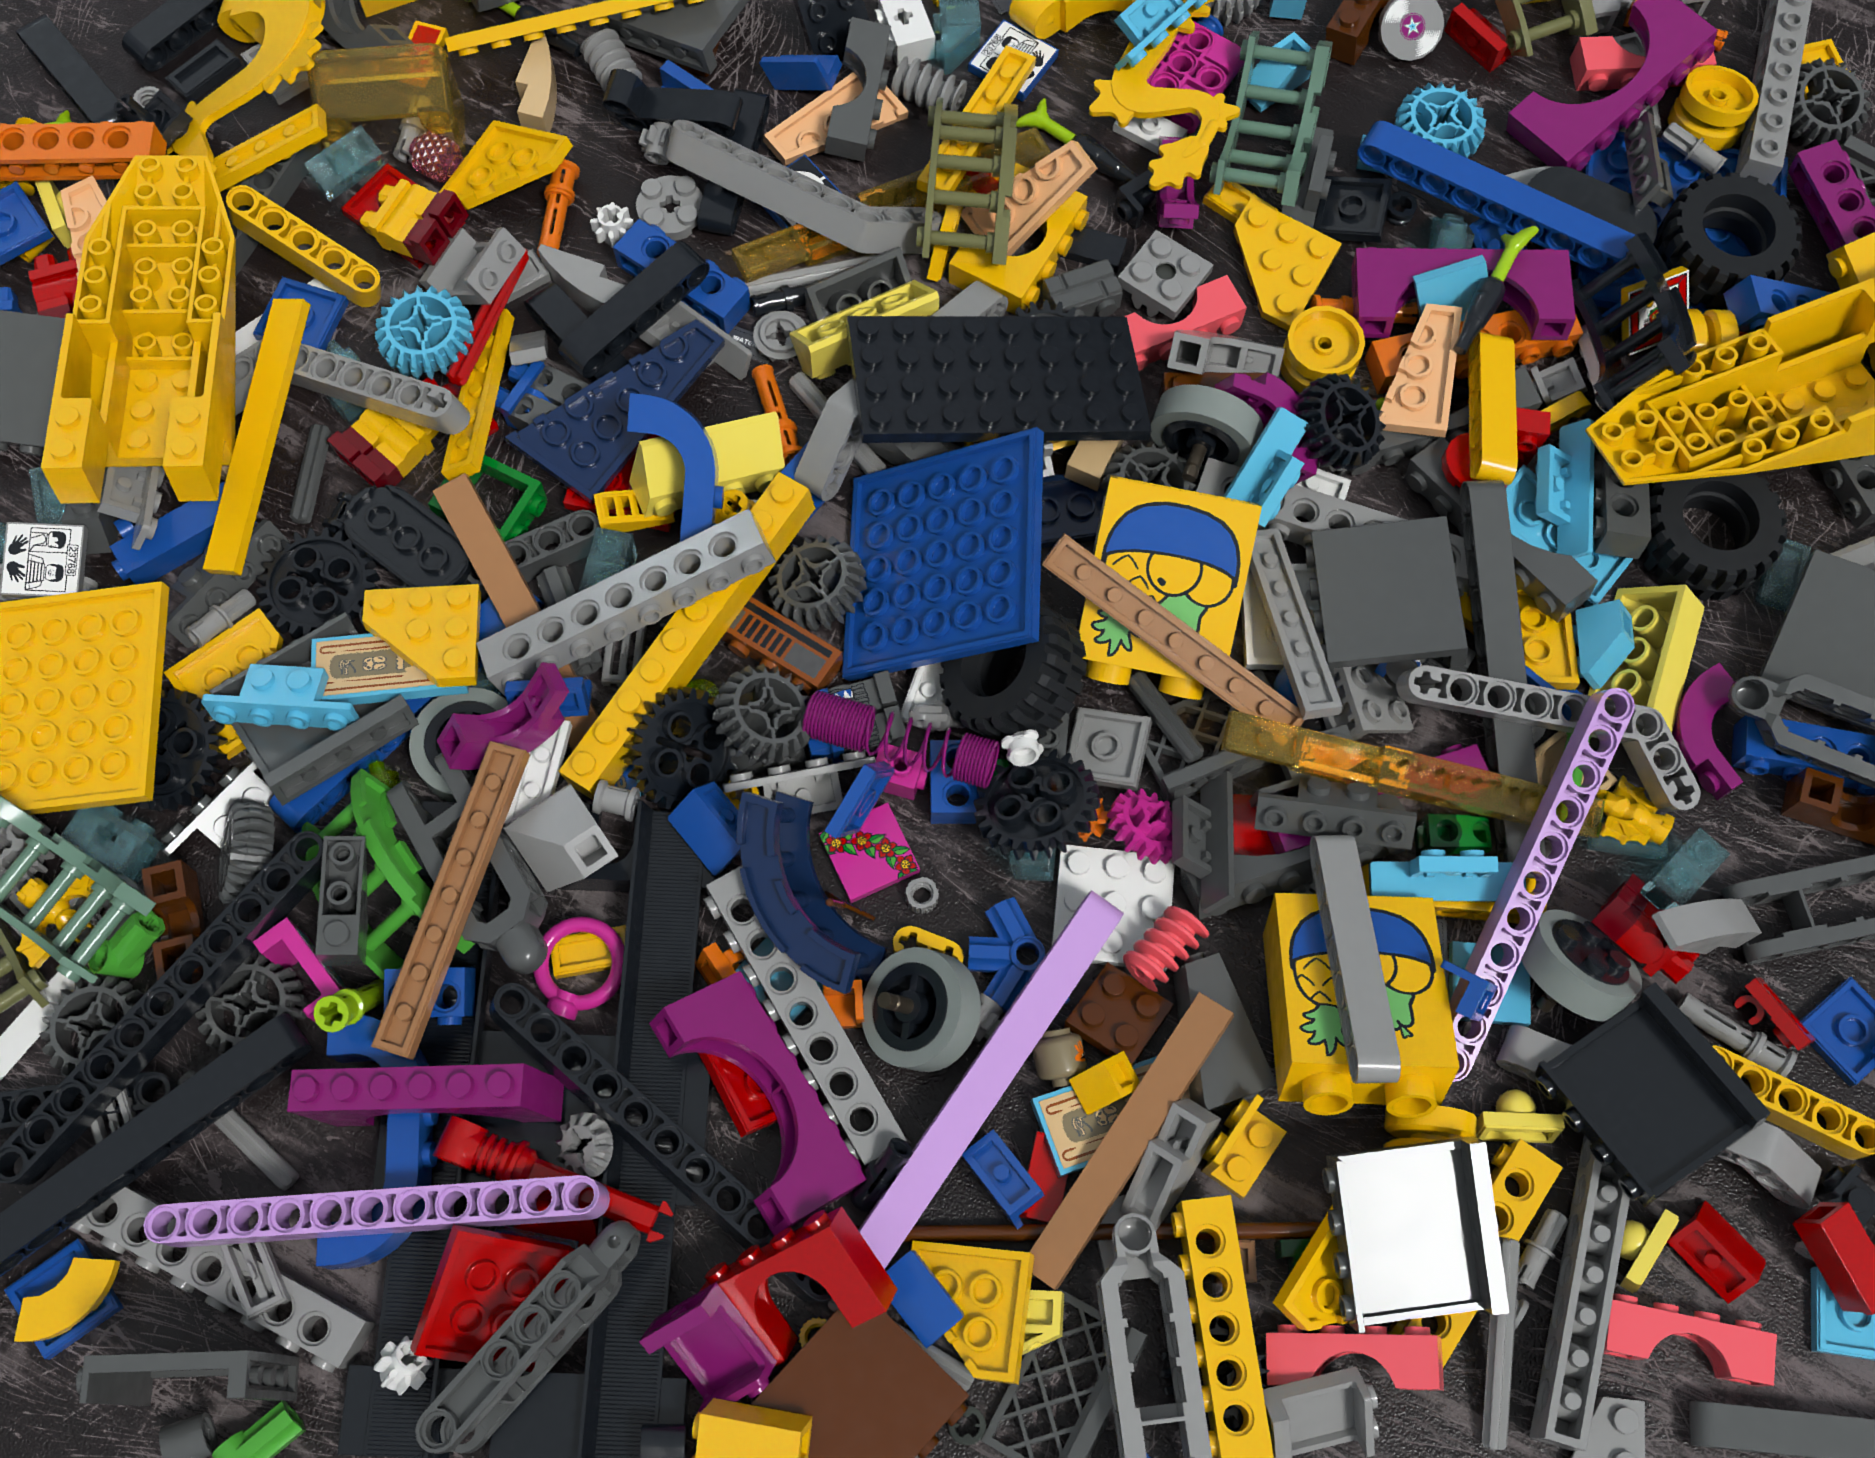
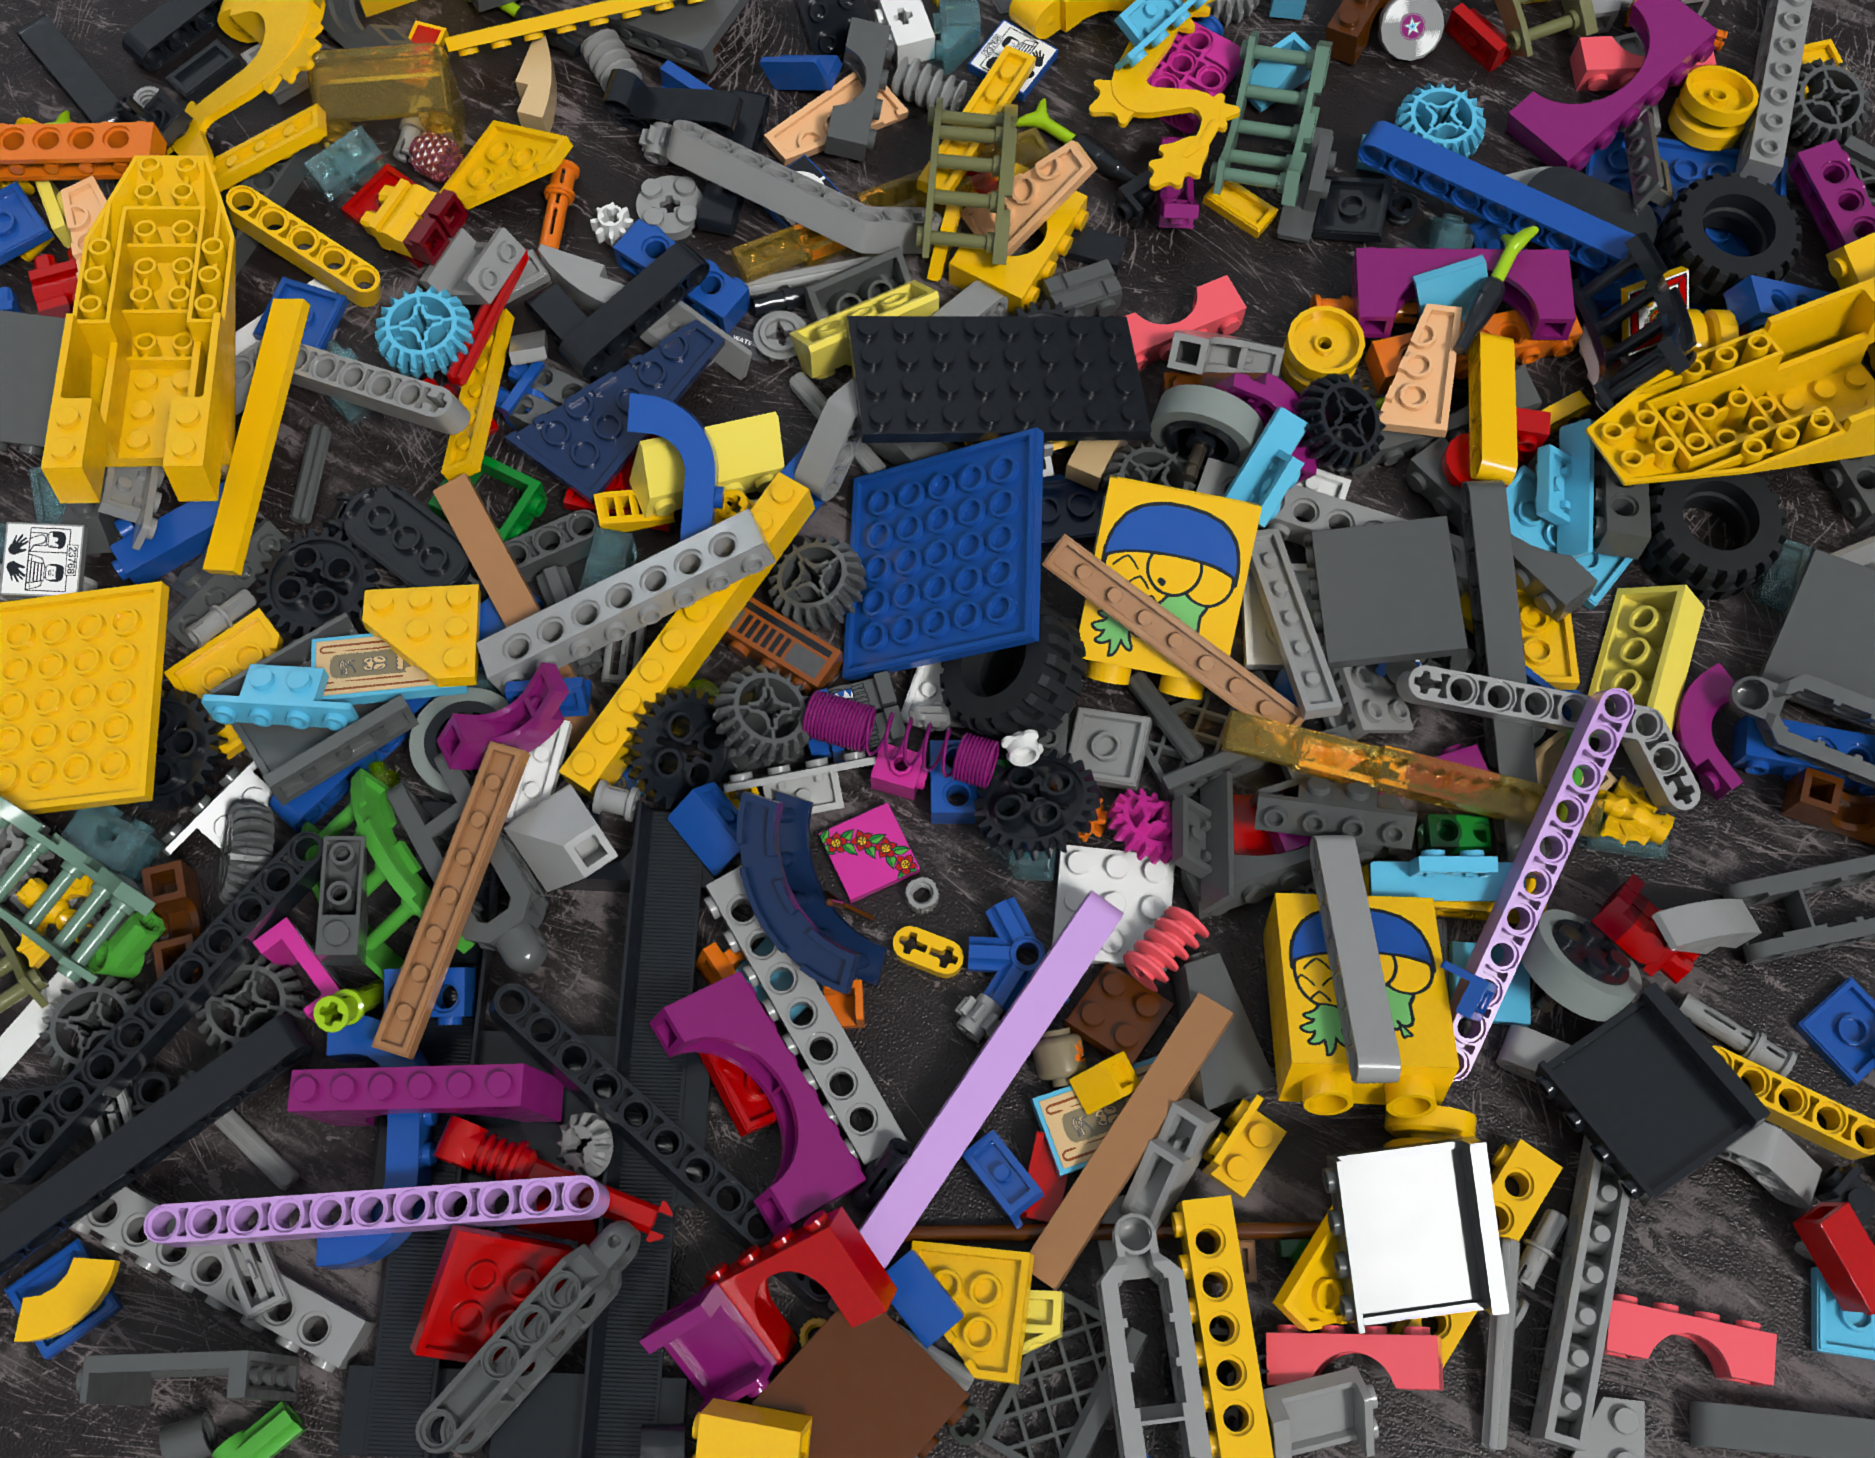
(382, 447): hips -> none
(401, 1368): white gear -> none
(567, 1003): dark pink piece -> none
(582, 954): yellow tile -> none
(772, 401): orange pin -> none
(860, 799): blue tile -> none
(921, 1009): wheel -> none
(1147, 131): white plate -> none
(1164, 276): light grey piece -> none
(1282, 260): yellow plate -> none
(1517, 1120): light yellow tile -> none
(1558, 381): light grey bracket -> none
(1603, 640): medium azure slope -> none
(1644, 1247): light yellow tile -> none
(1684, 871): clear light blue brick -> none
(1693, 148): light grey axle -> none
(1718, 1253): red panel -> none
(1788, 1027): red plate -> none

